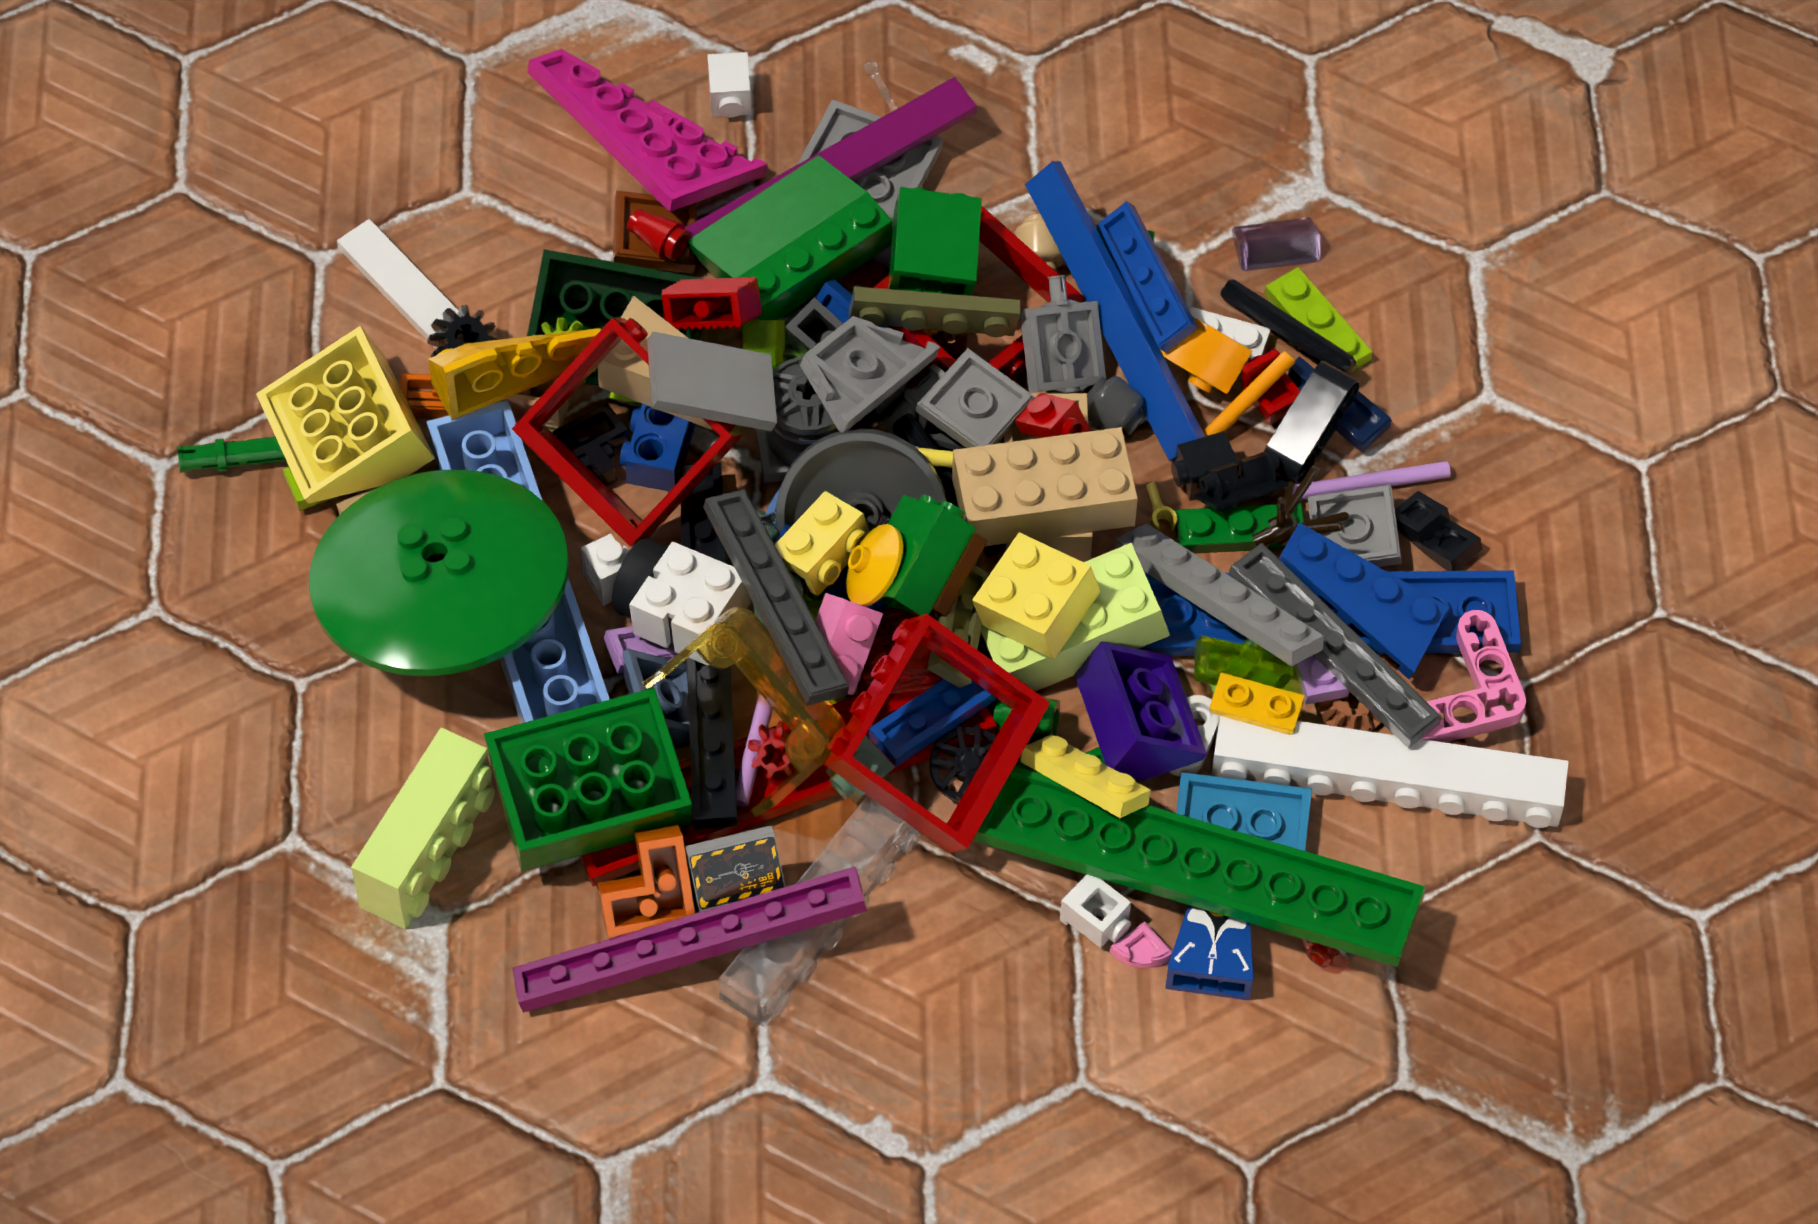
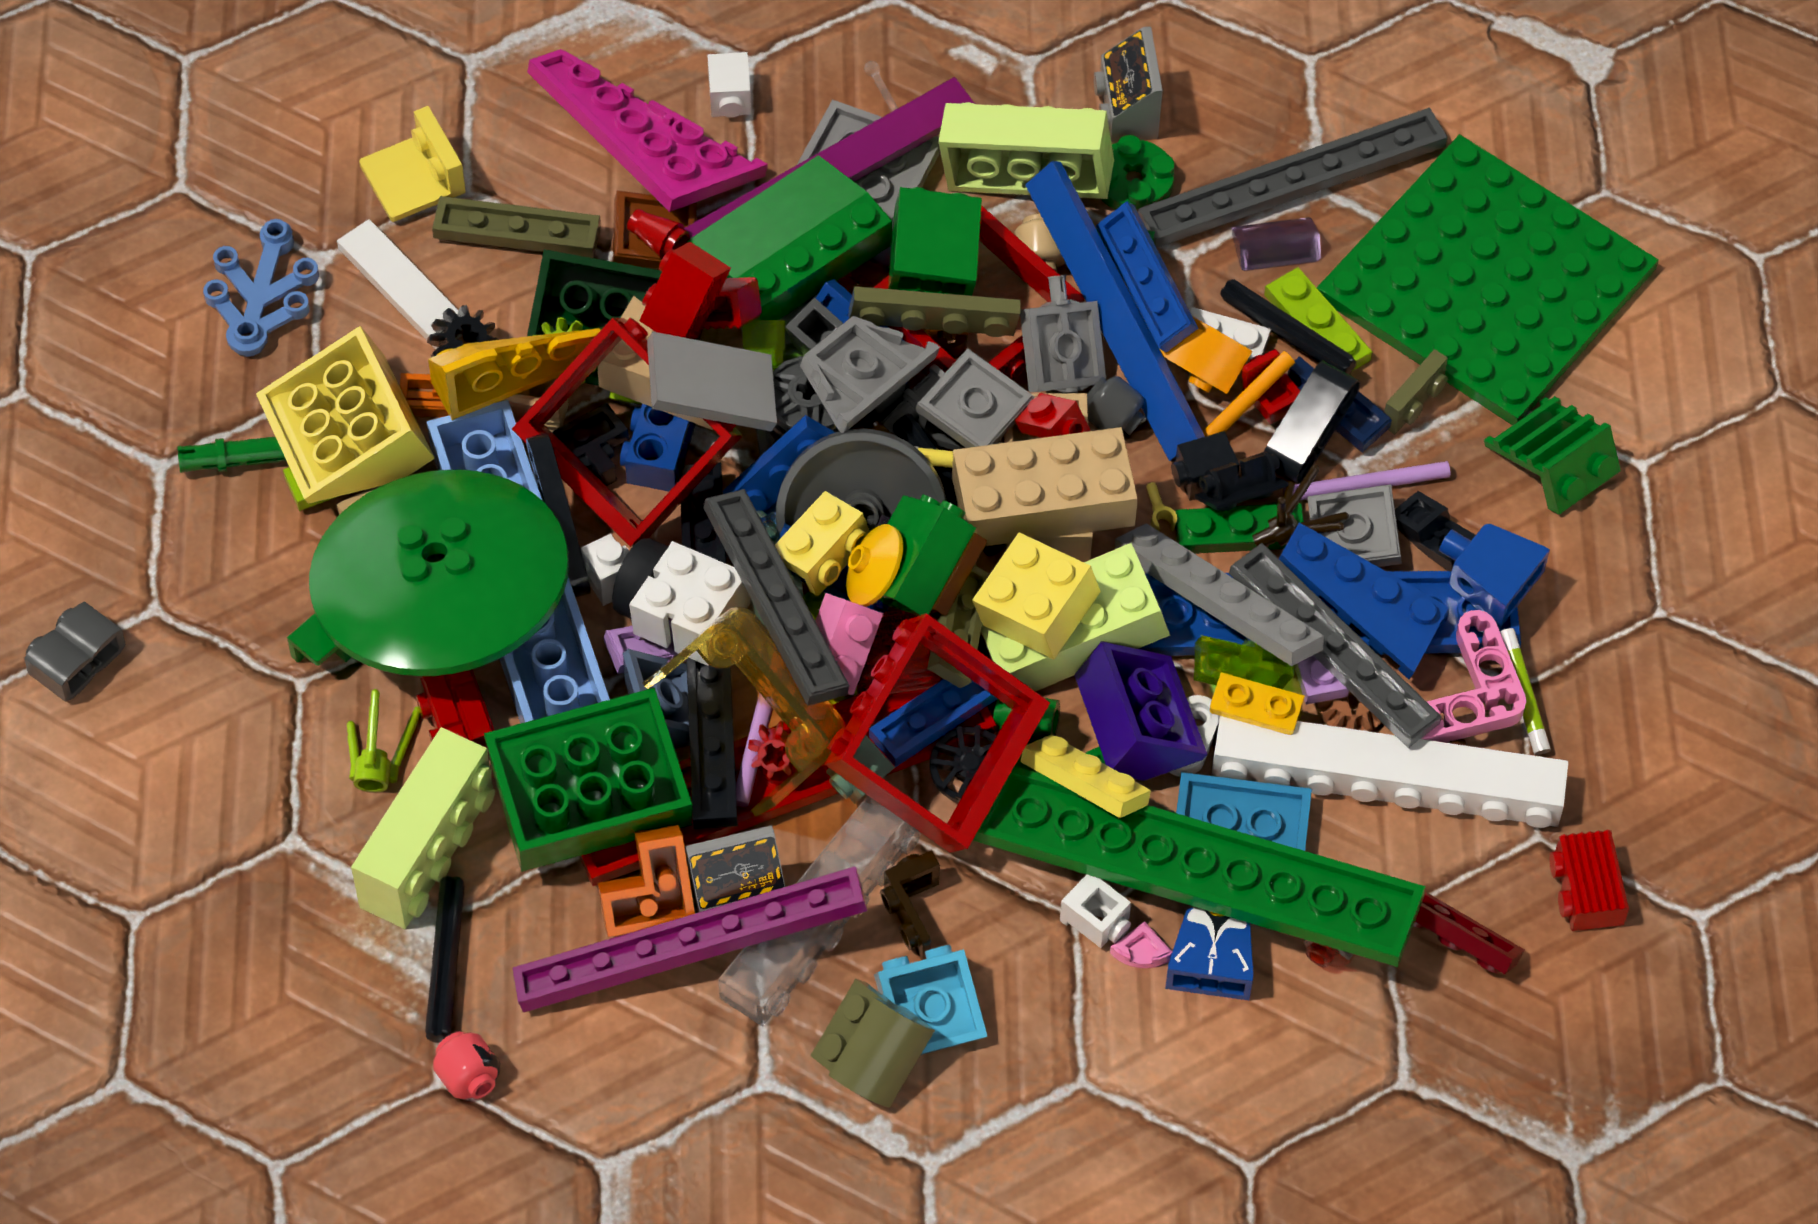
(74, 651): none -> dark grey brick
(261, 291): none -> medium blue plant
(313, 643): none -> green panel
(372, 769): none -> lime plant
(416, 170): none -> light yellow bracket
(444, 958): none -> black axle
(455, 705): none -> red brick
(466, 1065): none -> coral head
(516, 226): none -> olive plate
(554, 496): none -> black beam
(684, 292): none -> red brick
(765, 476): none -> blue plate
(871, 1044): none -> olive brick
(906, 879): none -> dark brown bracket
(937, 993): none -> medium azure plate
(1009, 144): none -> yellowish green brick
(1131, 87): none -> slope
(1155, 169): none -> green plate
(1293, 177): none -> dark grey plate
(1424, 382): none -> olive plate
(1462, 932): none -> dark red plate
(1488, 278): none -> green plate
(1494, 568): none -> blue torso
(1531, 712): none -> bar
(1563, 449): none -> green plate
(1590, 880): none -> red brick

